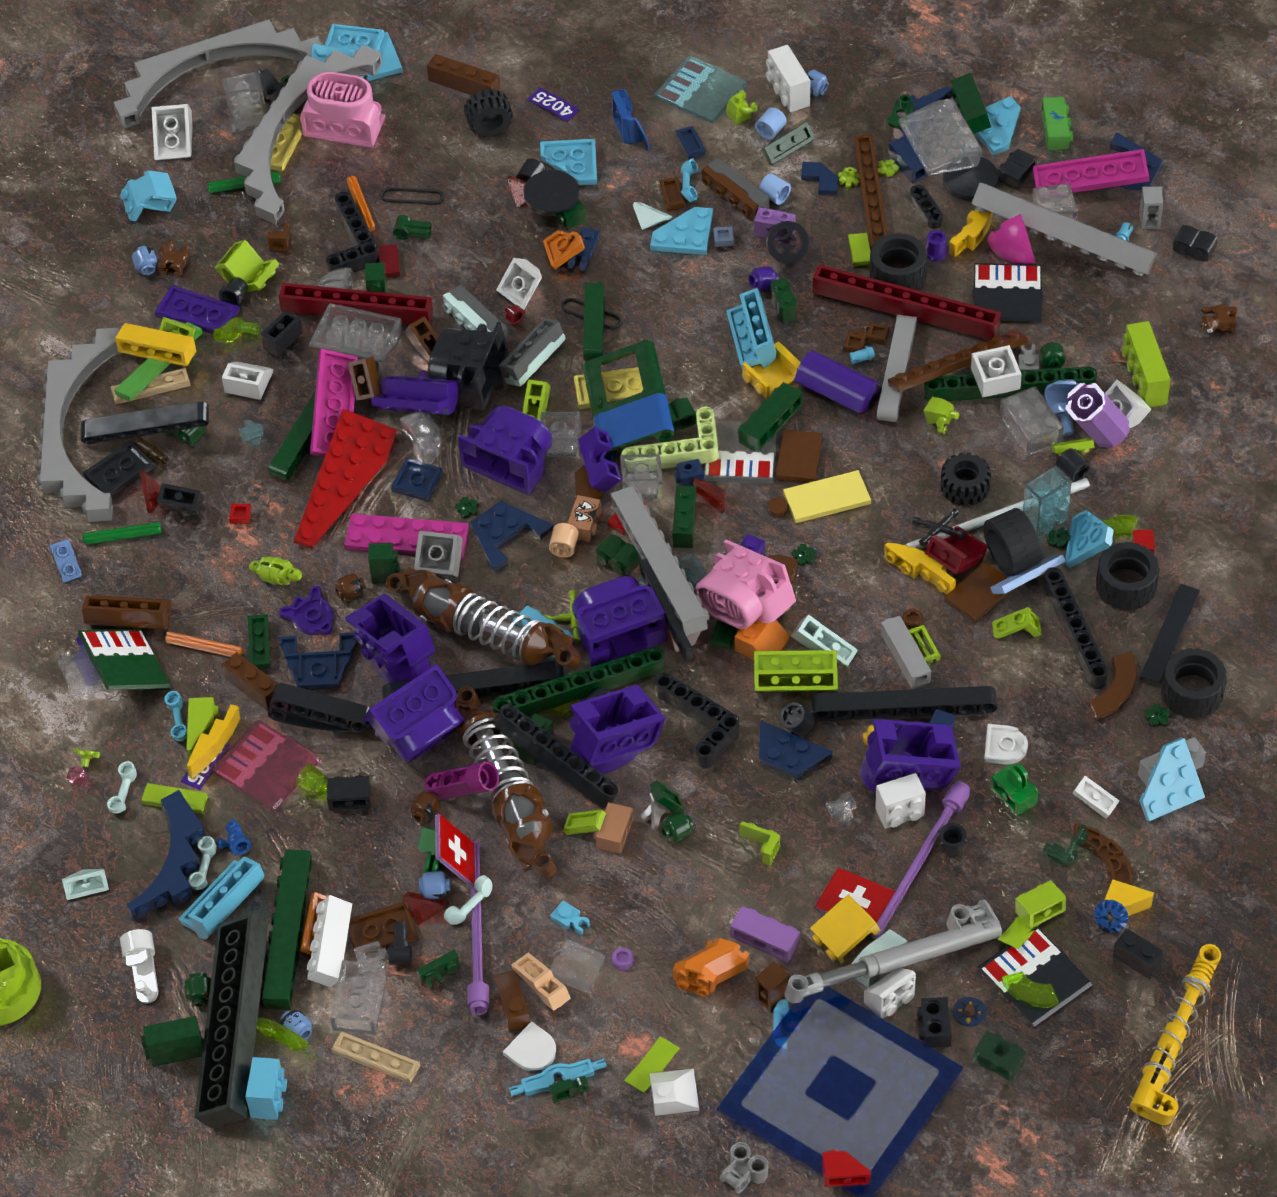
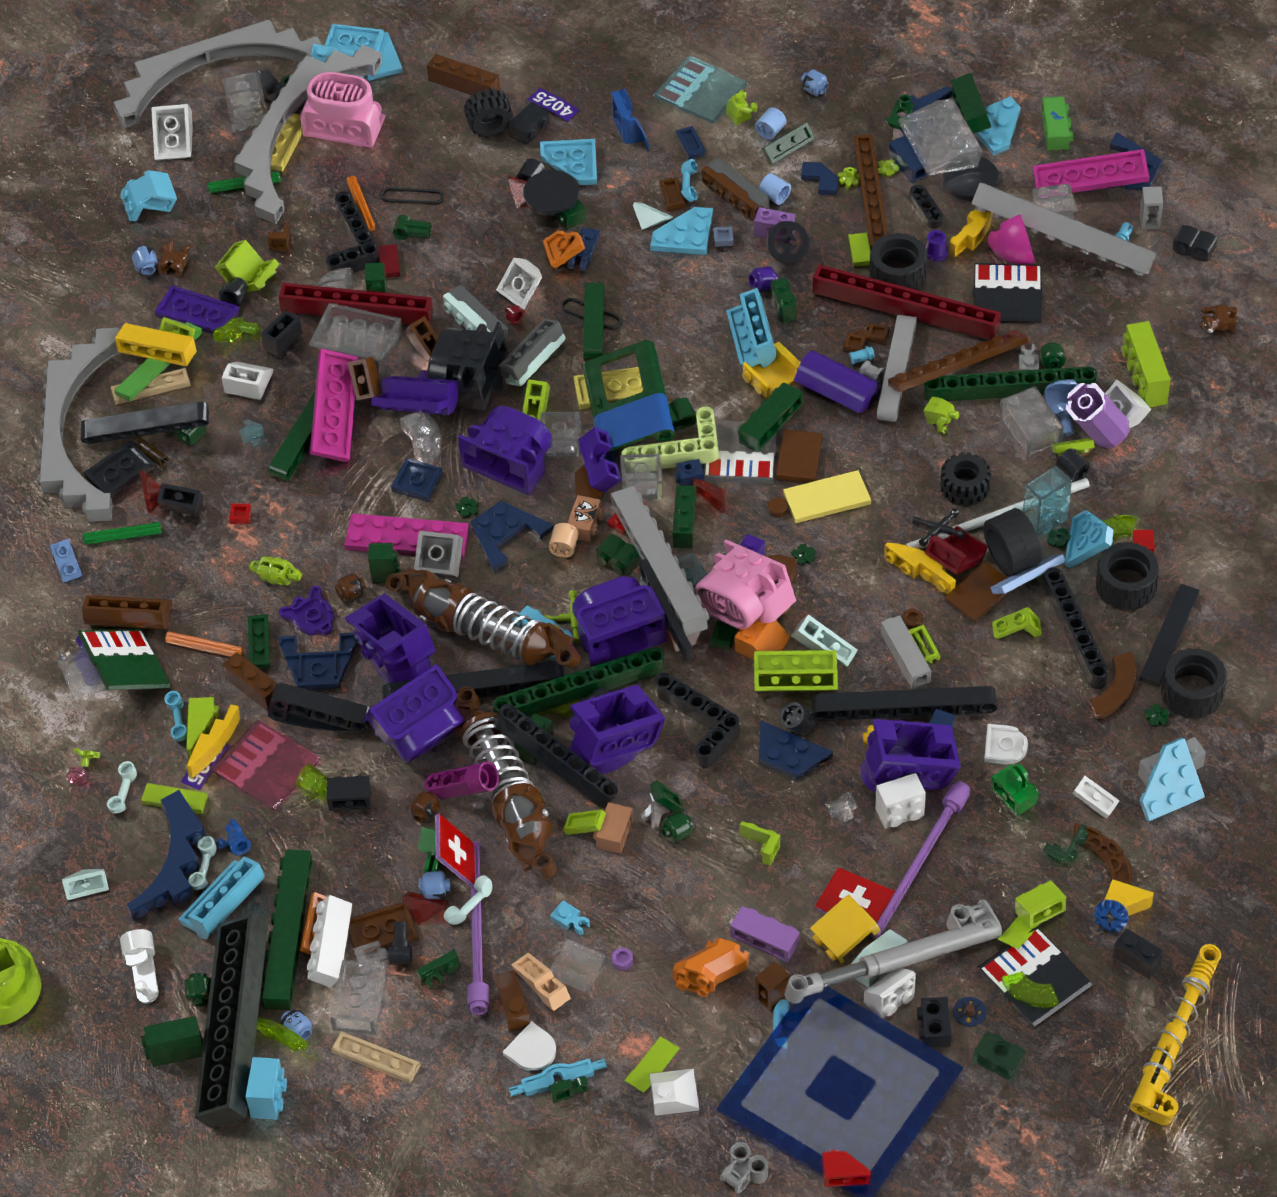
(351, 462): red wing -> none
(529, 123): none -> black brick
(788, 78): white brick -> none
(872, 372): none -> light grey bush
(952, 839): black piece -> none
(996, 371): white brick -> none
(1017, 168): black brick -> none

